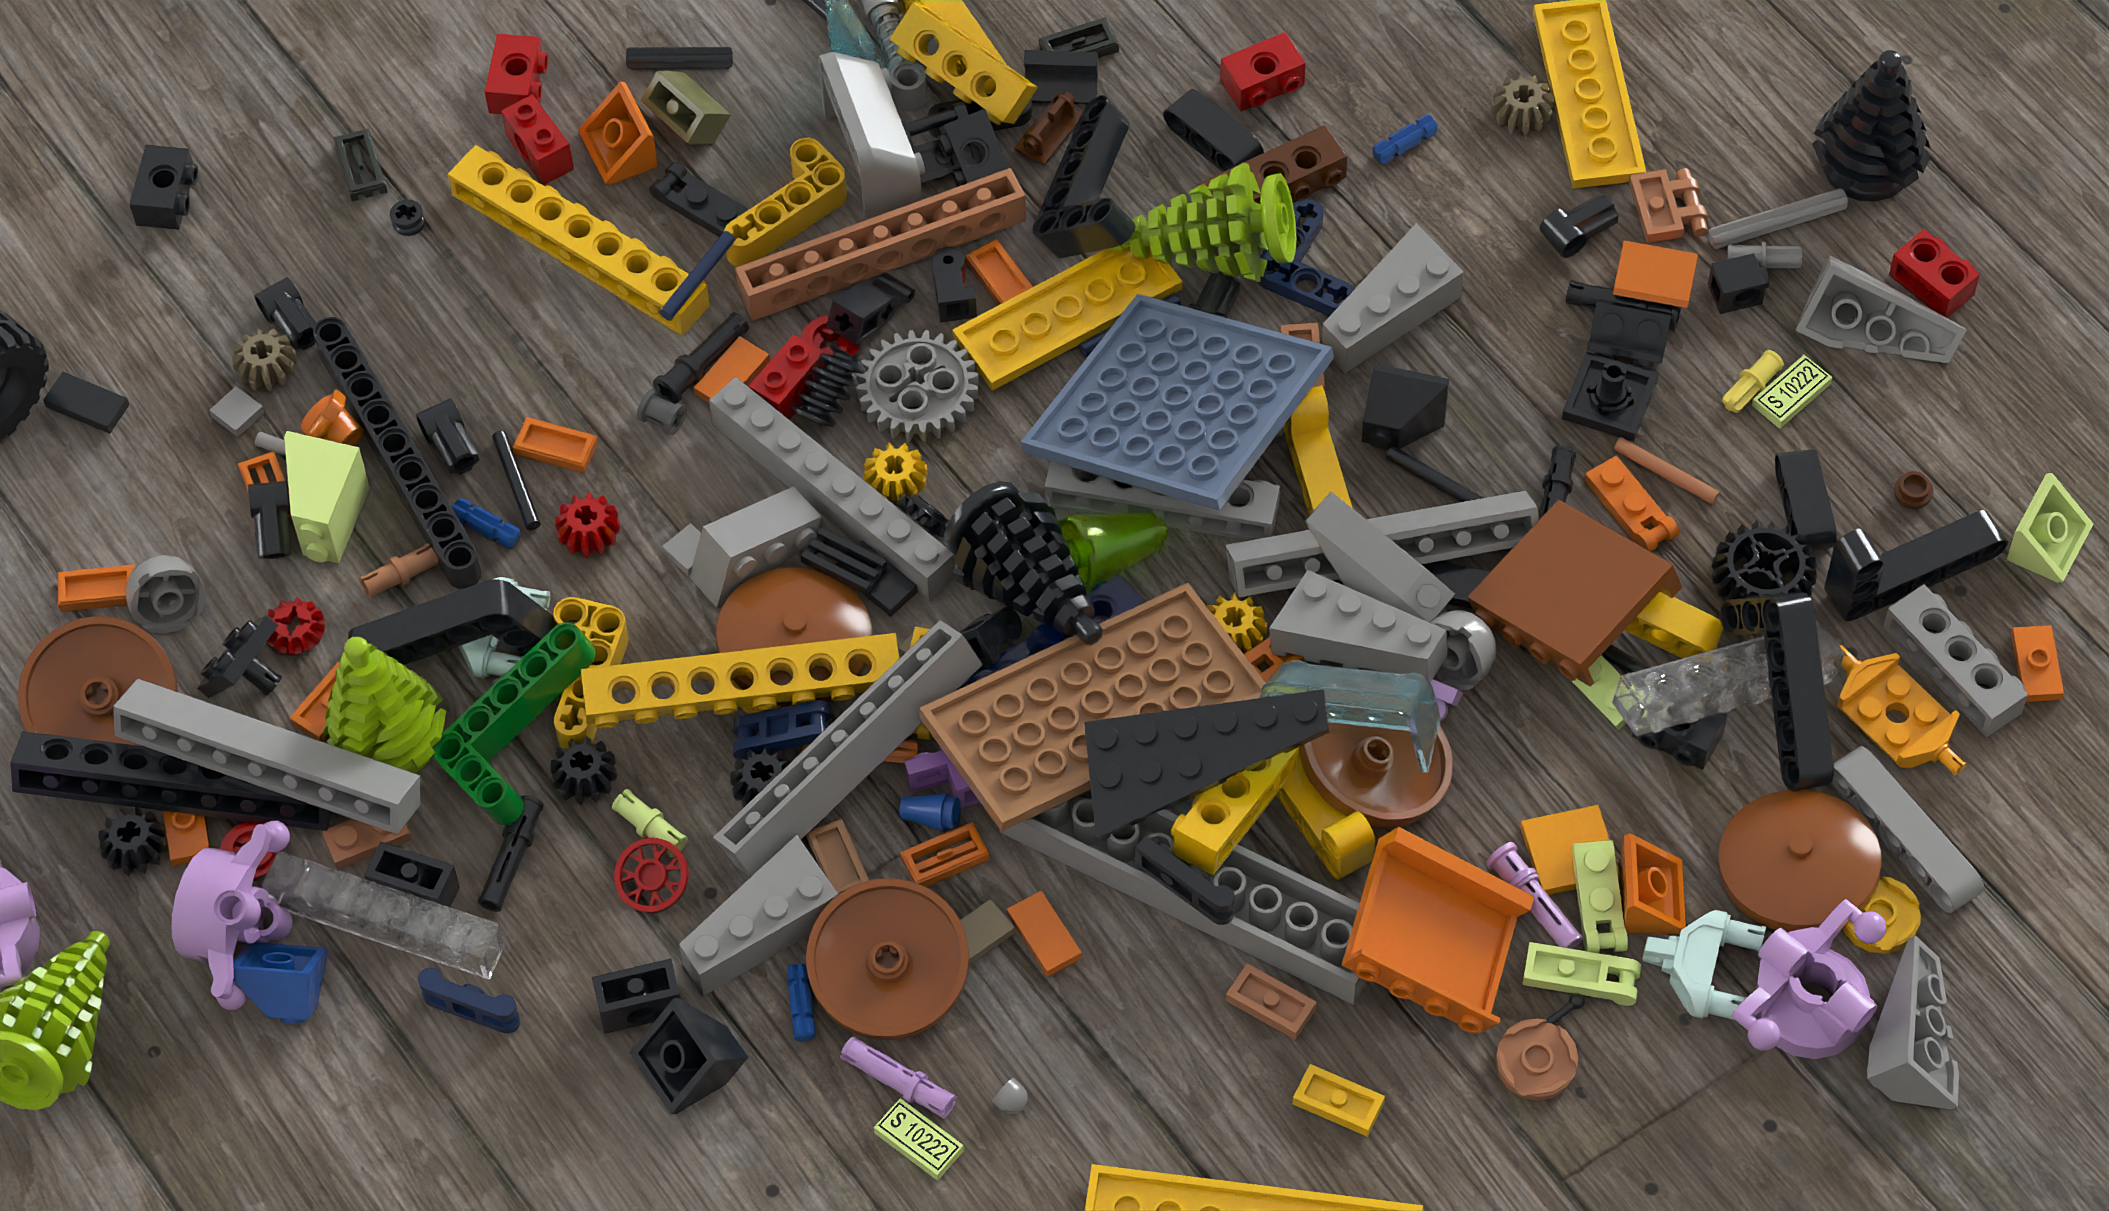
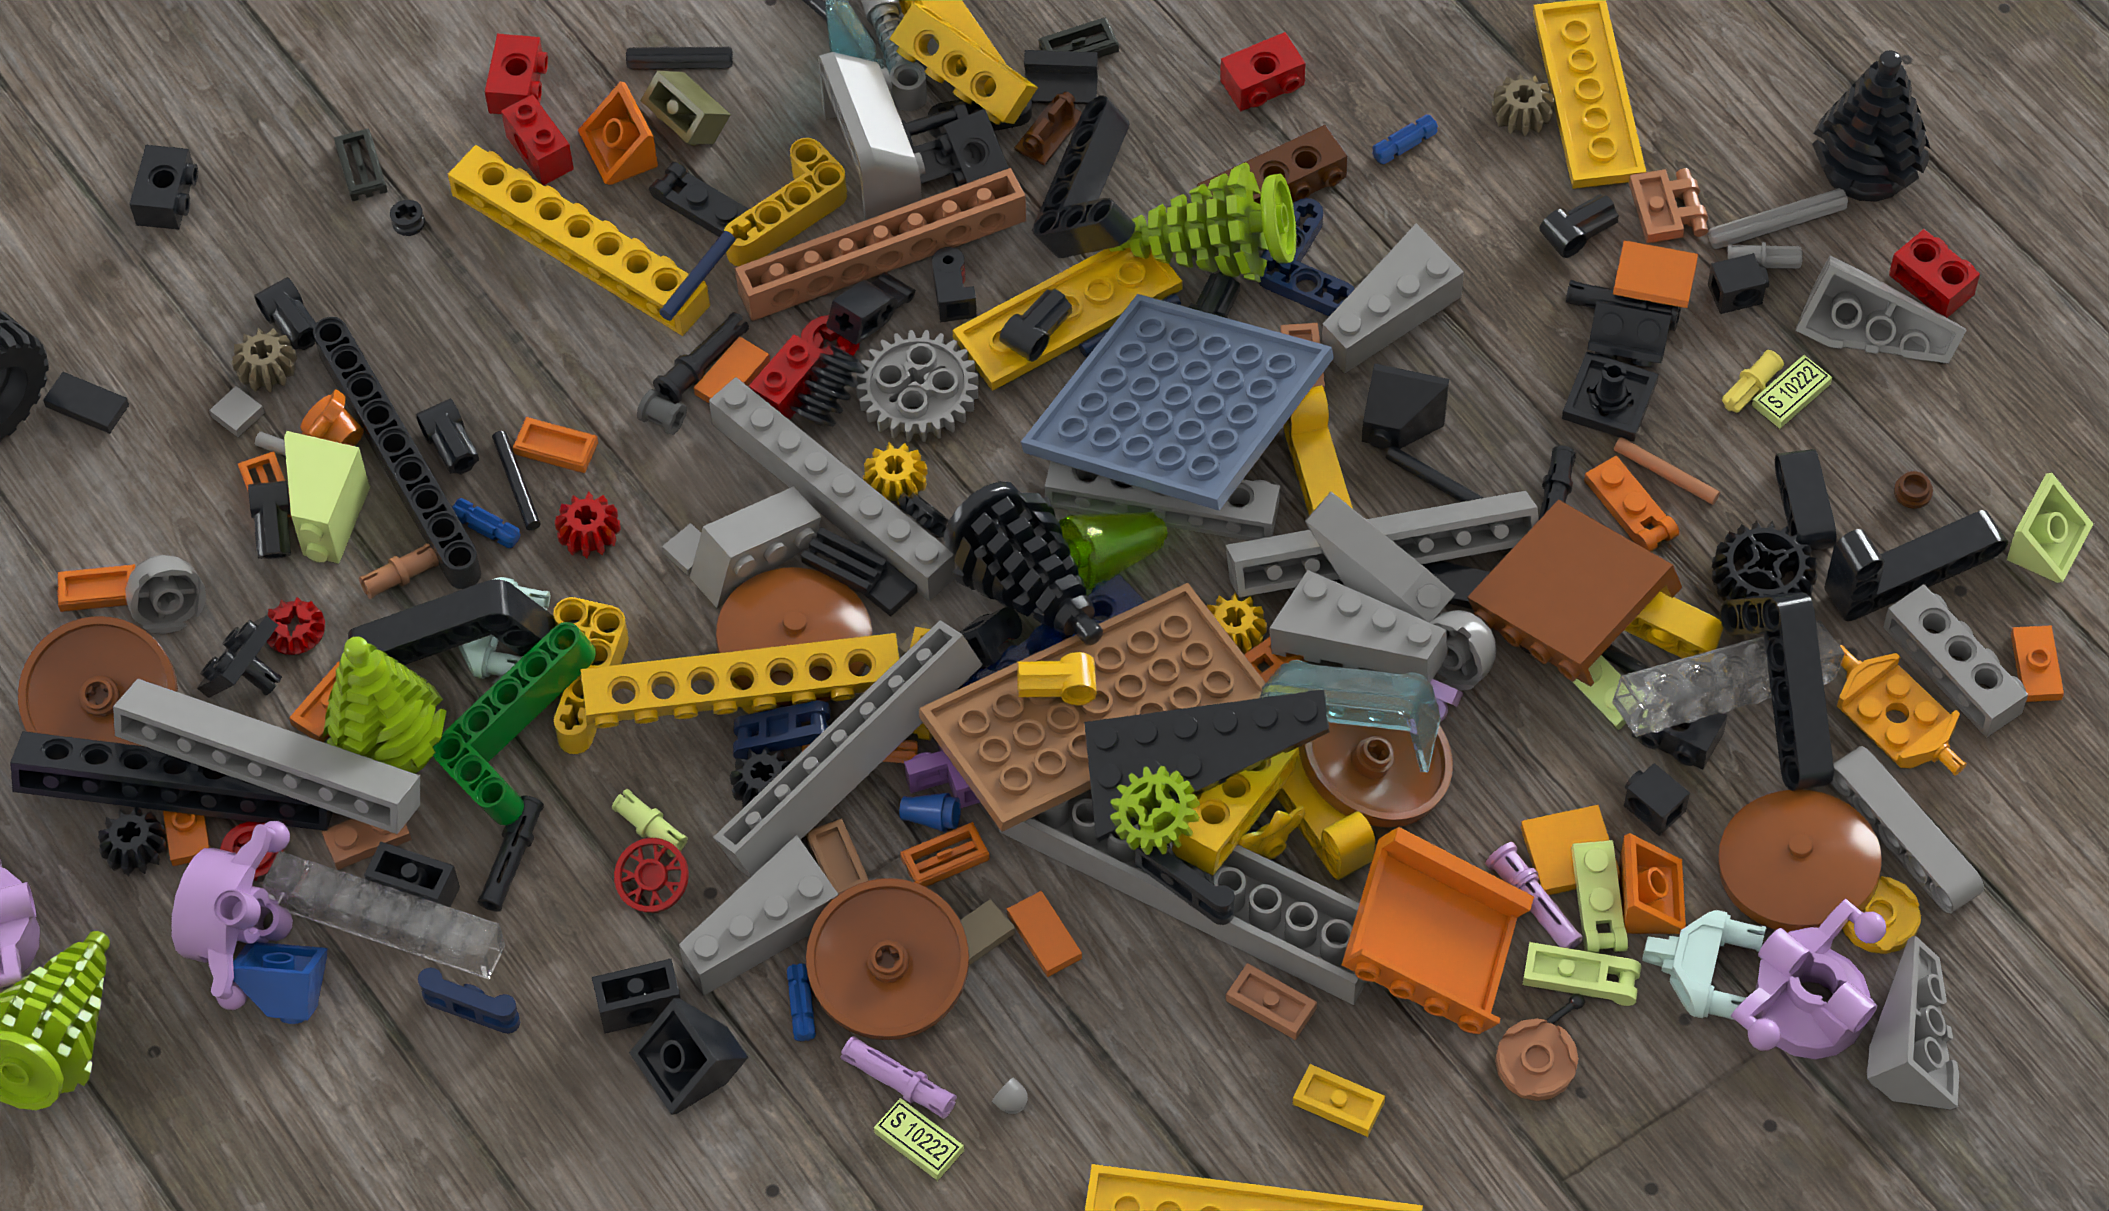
(581, 784): black gear -> none
(997, 272): orange tile -> none
(1031, 332): none -> black piece
(1070, 678): none -> yellow piece
(1144, 798): none -> lime gear
(1211, 131): black beam -> none
(1271, 838): none -> yellow plate
(1655, 798): none -> black brick

